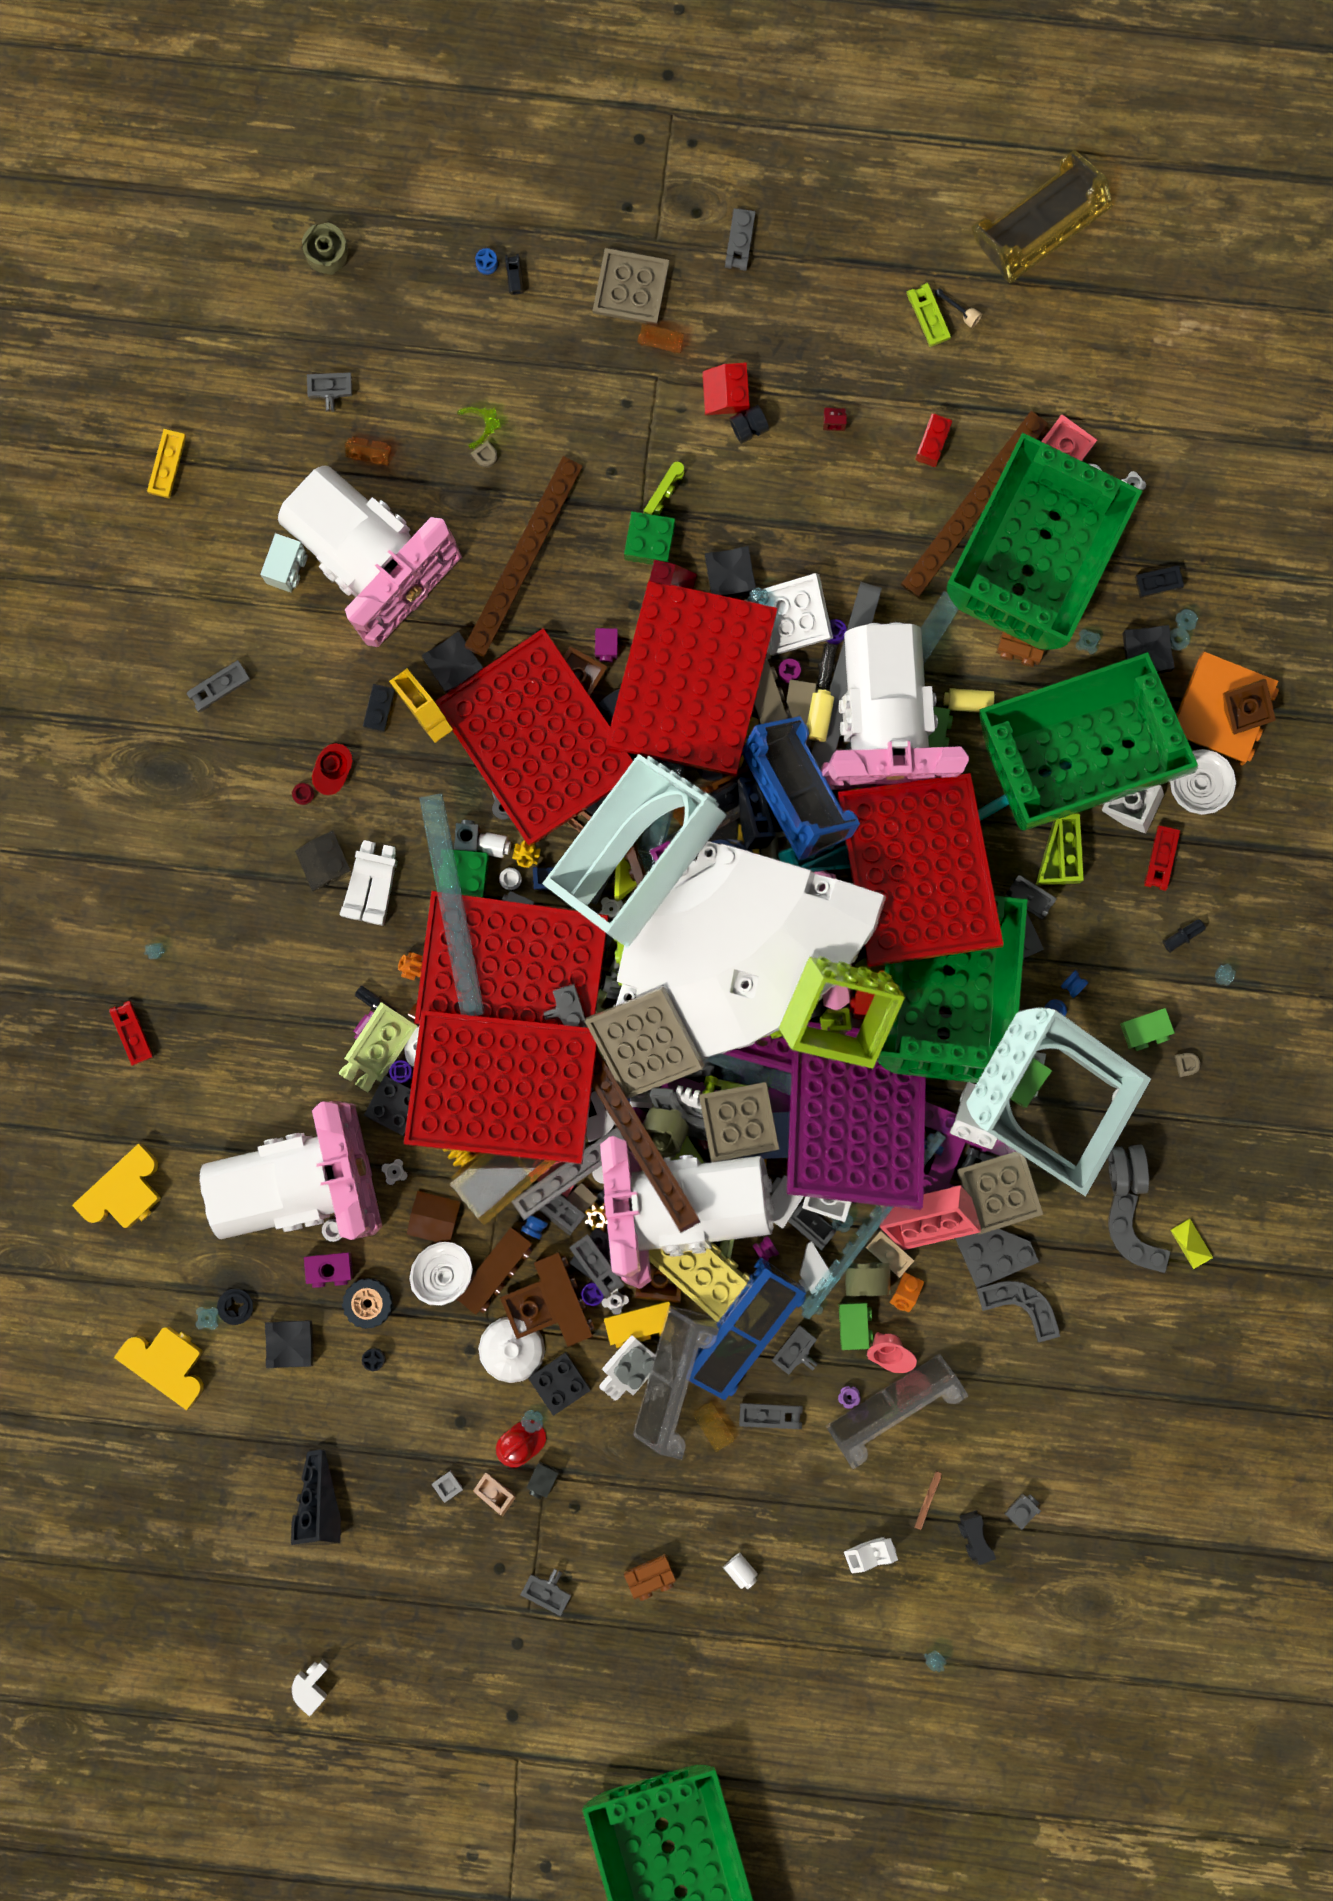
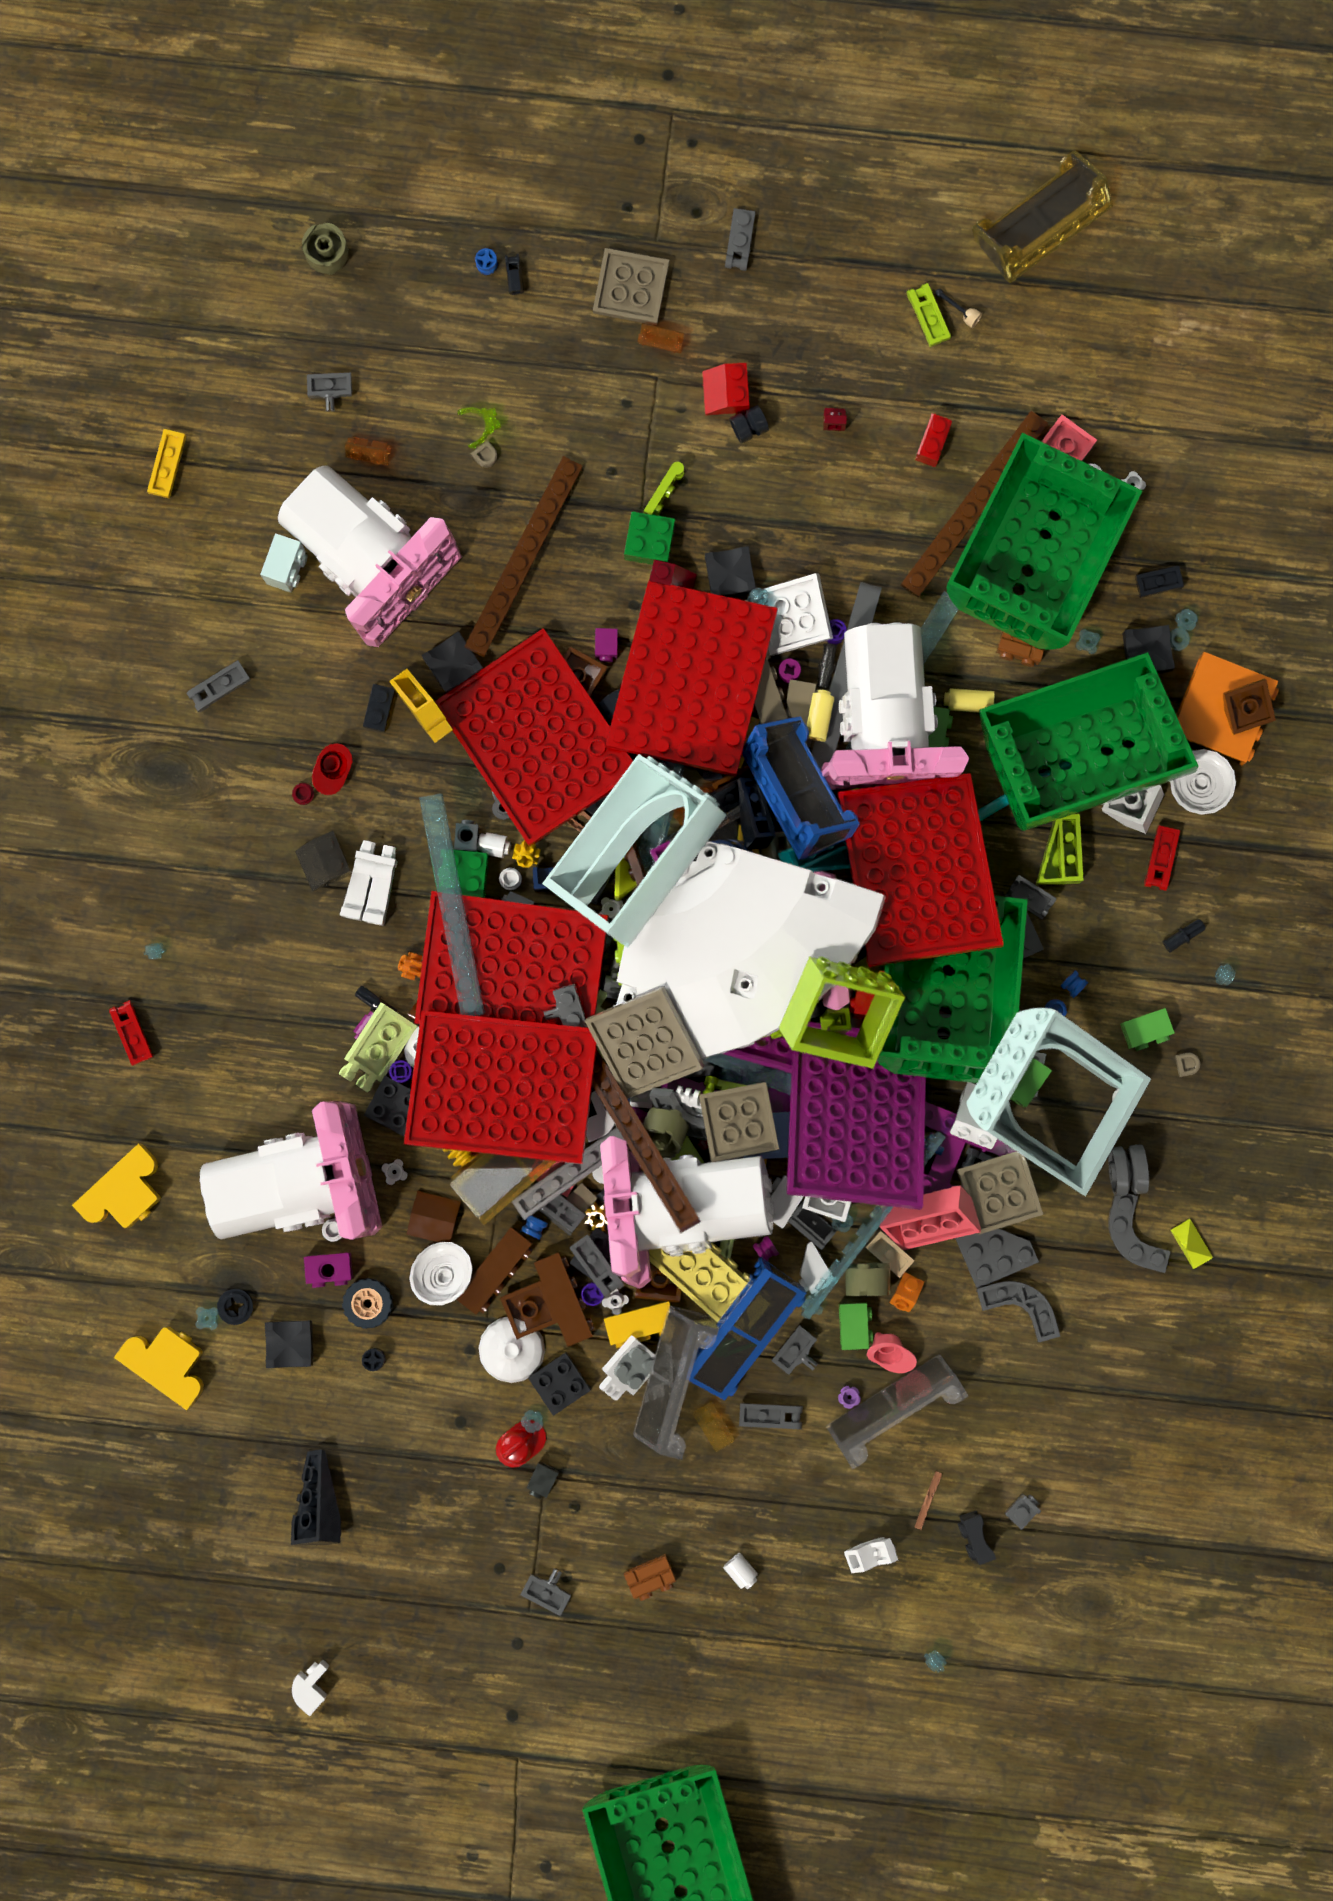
(447, 1486): light grey plate -> none
(494, 1494): slope -> none

